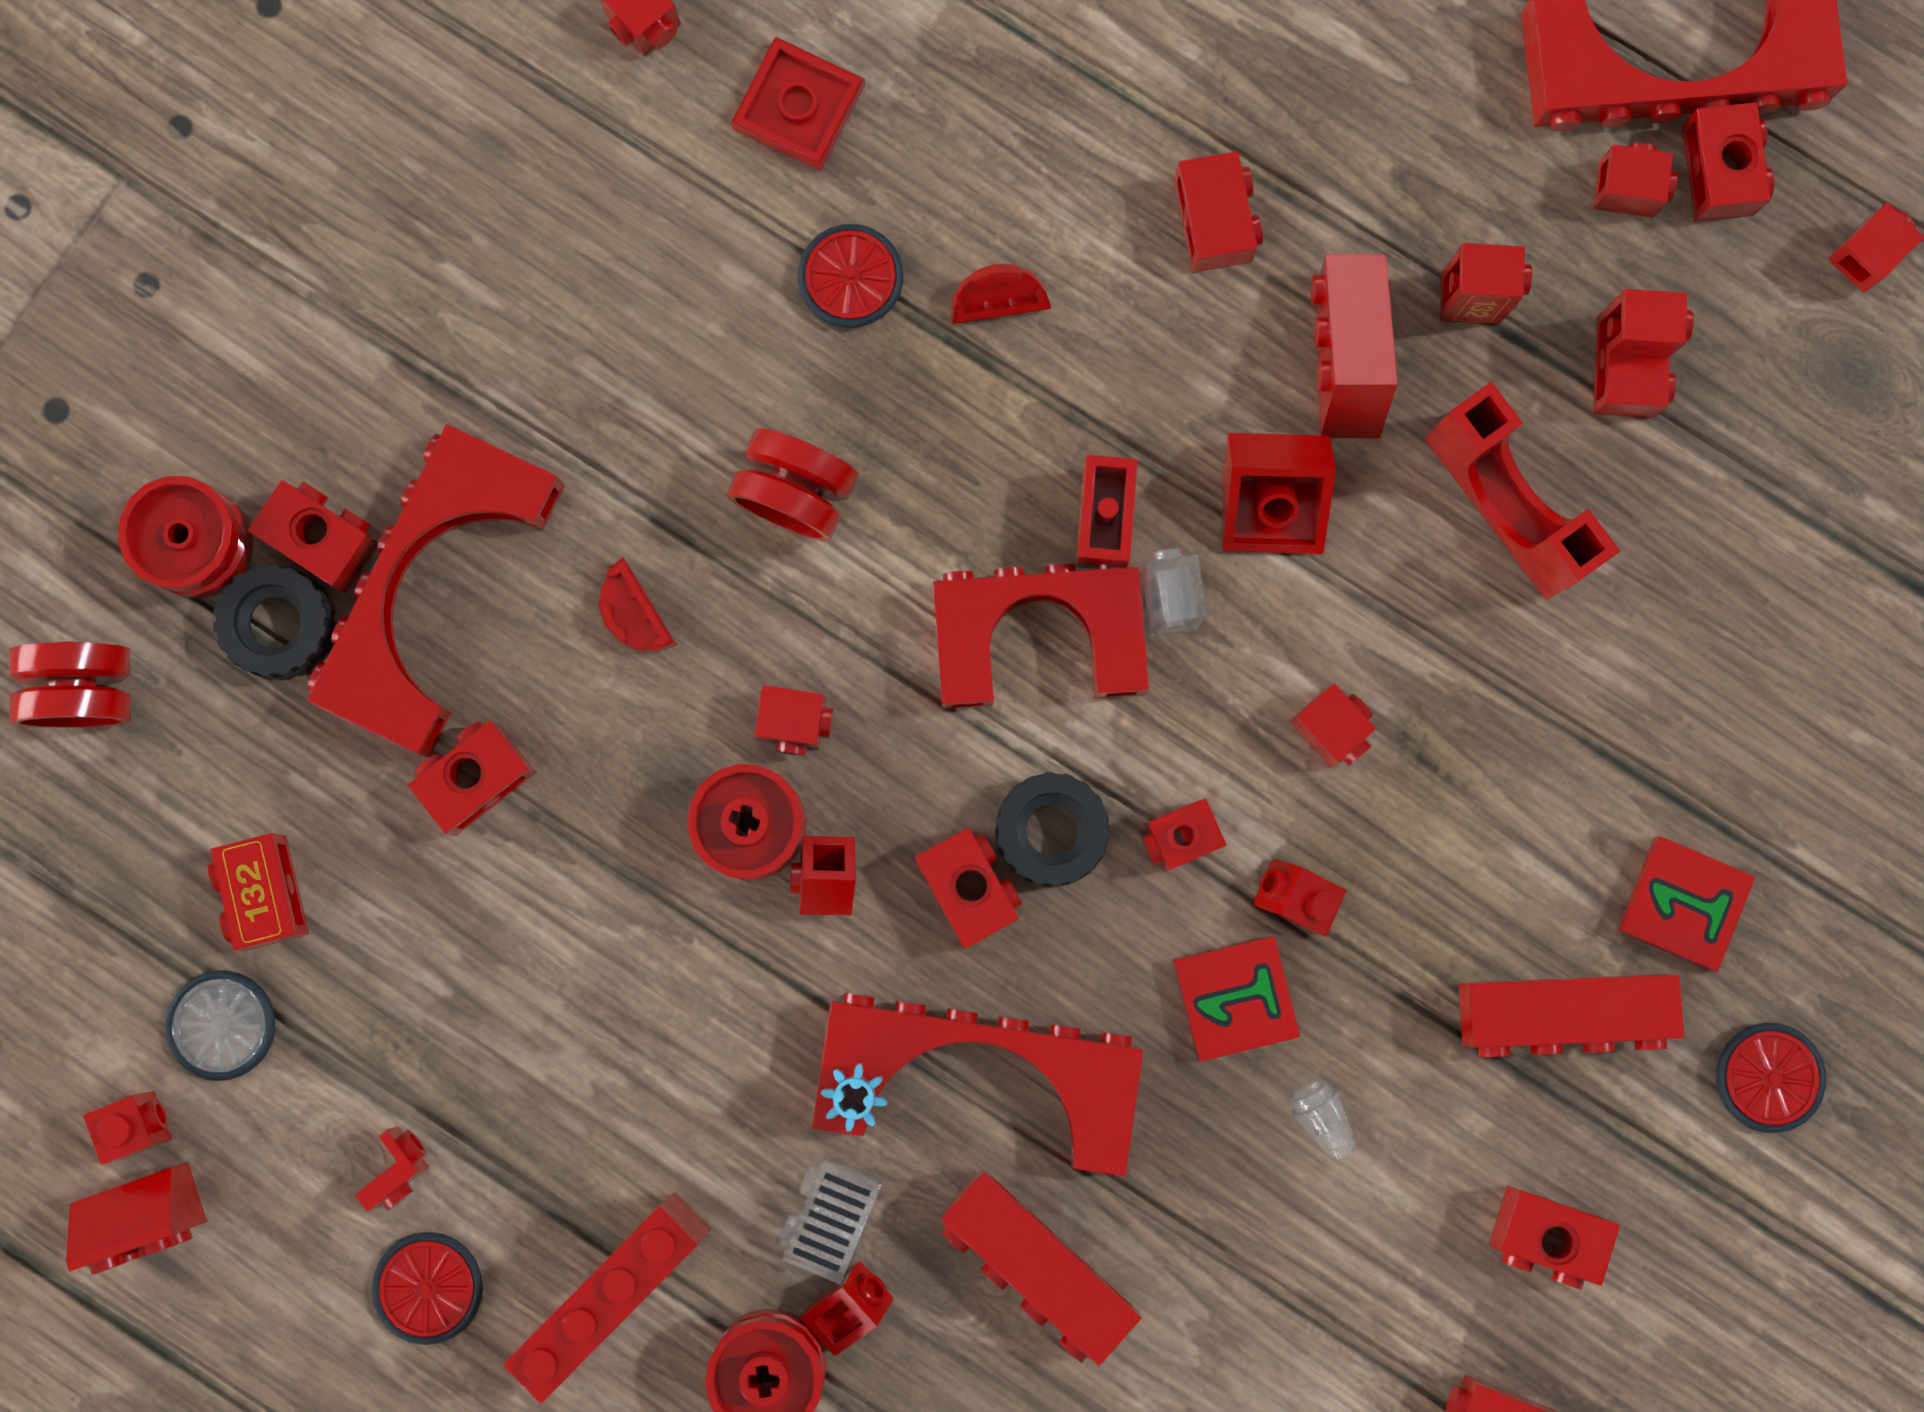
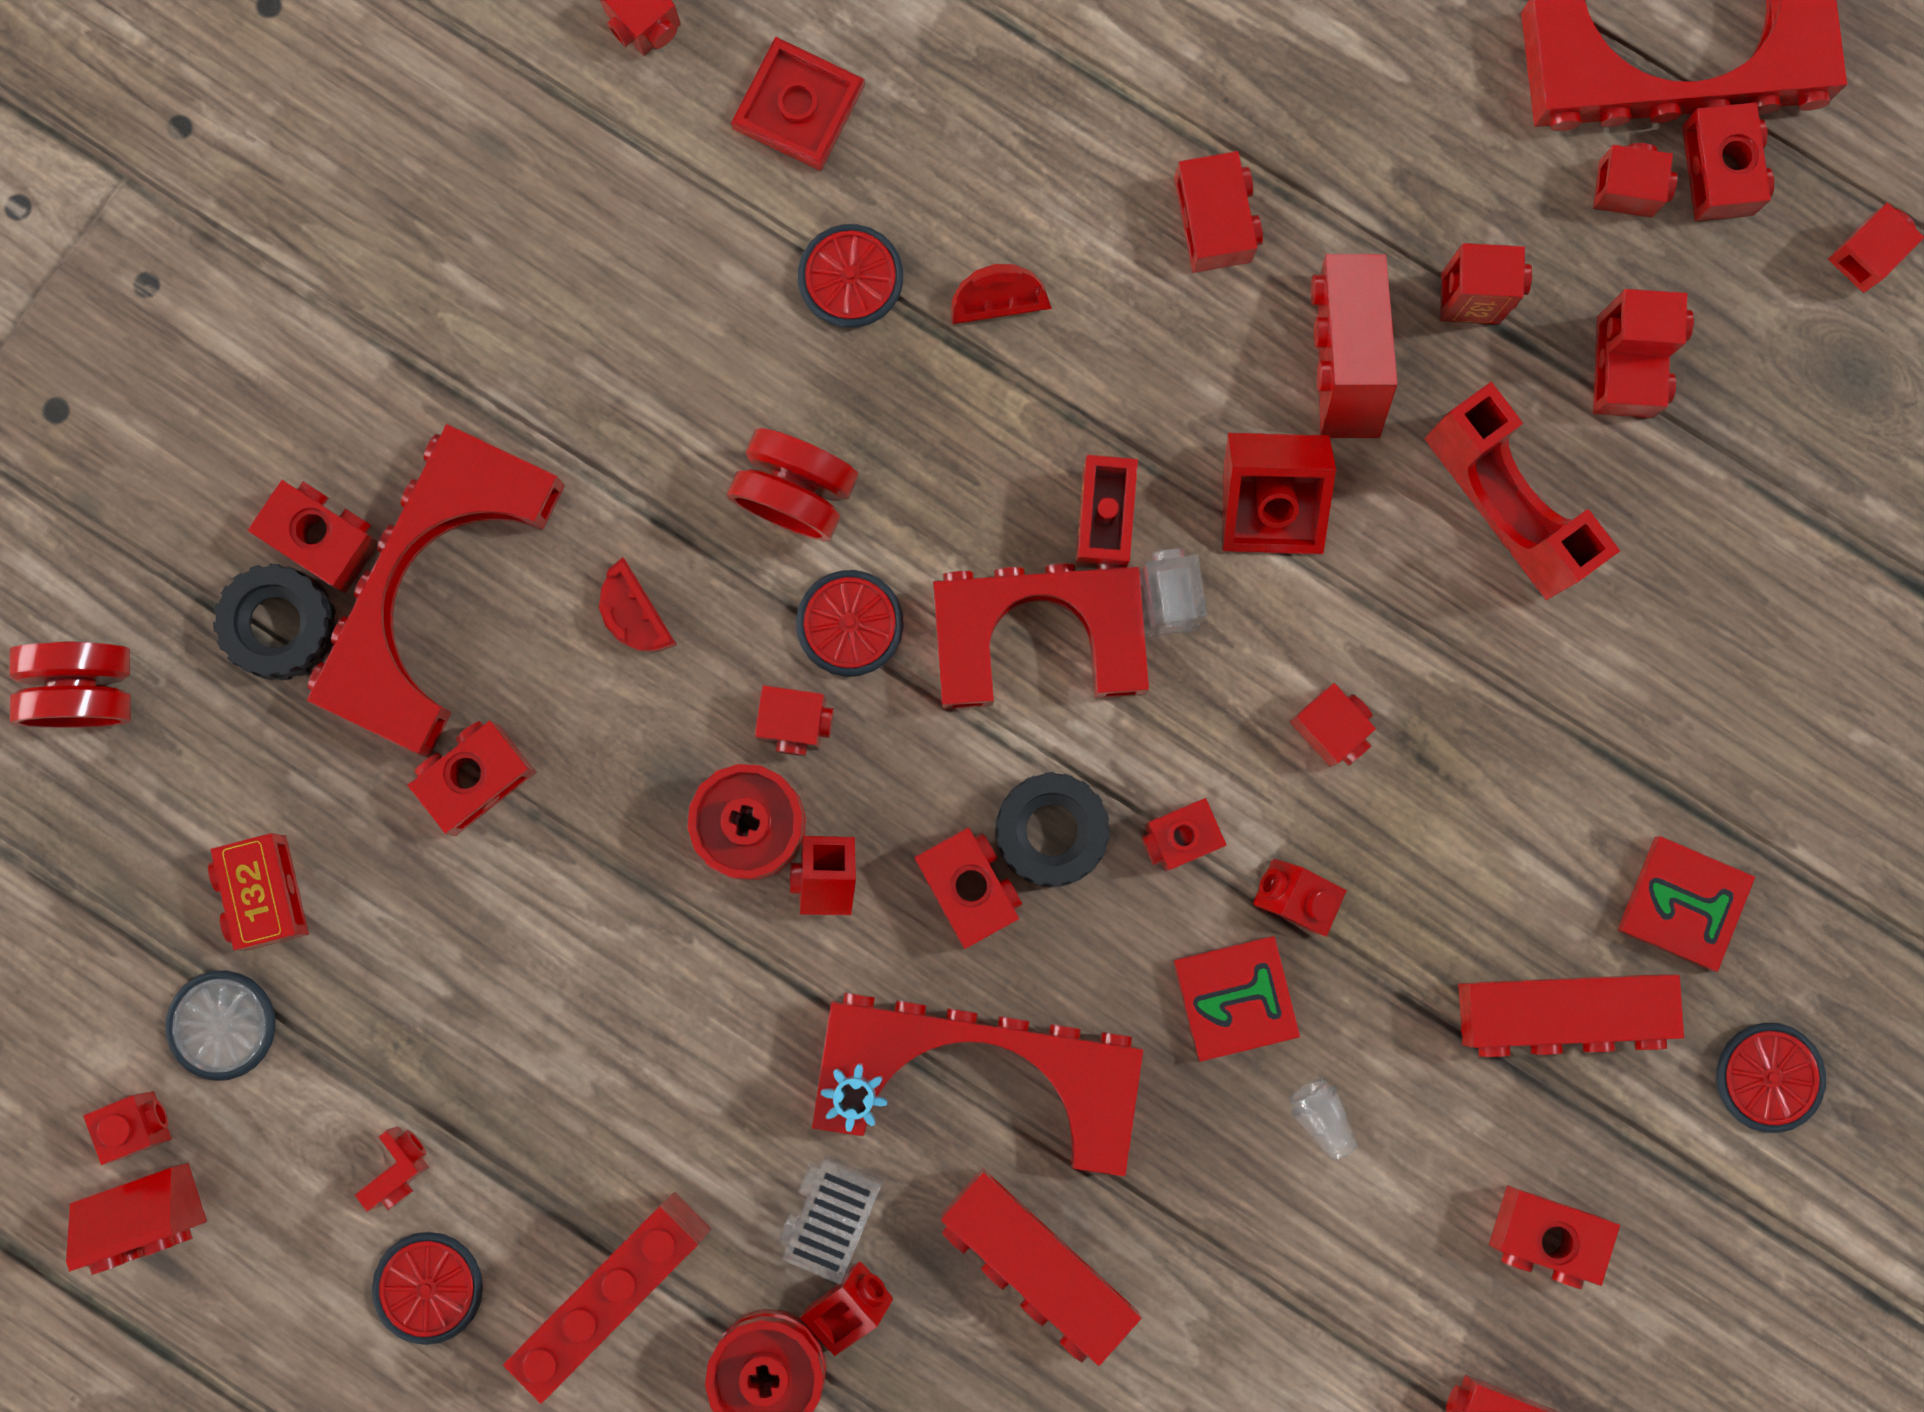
(156, 530): red wheel -> none
(849, 623): none -> red wheel

